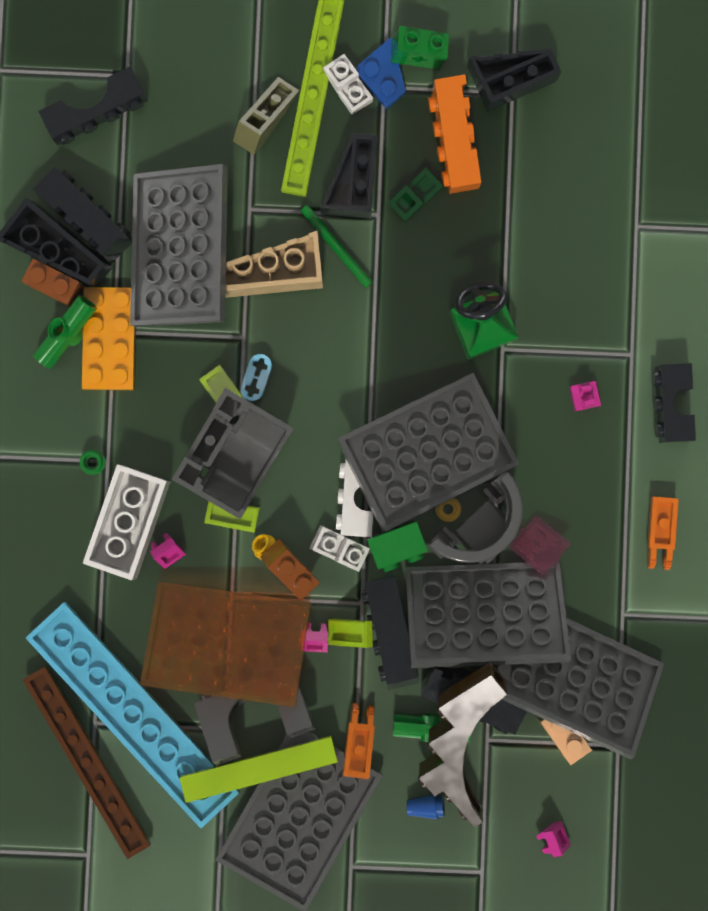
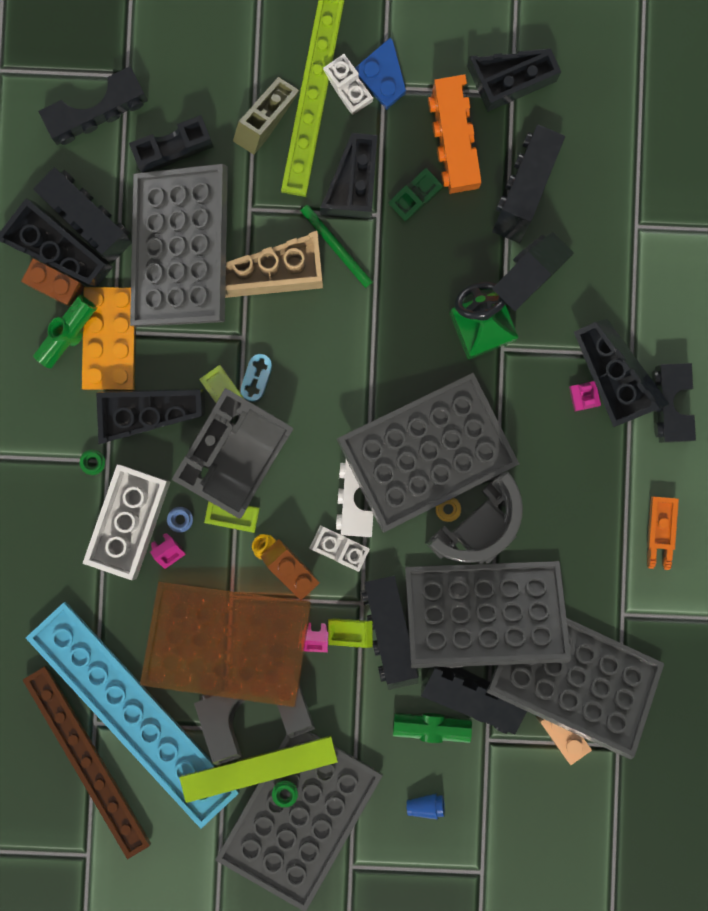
(140, 411): none -> black wedge
(158, 152): none -> black arch
(171, 519): none -> medium blue plate
(281, 801): none -> green plate
(359, 744): orange hinge -> none
(397, 545): green brick -> none
(419, 47): green brick -> none
(461, 710): arch -> none
(528, 183): none -> black wedge
(532, 269): none -> black wedge
(539, 545): clear pink piece -> none
(556, 838): dark pink tile -> none
(618, 374): none -> black wedge

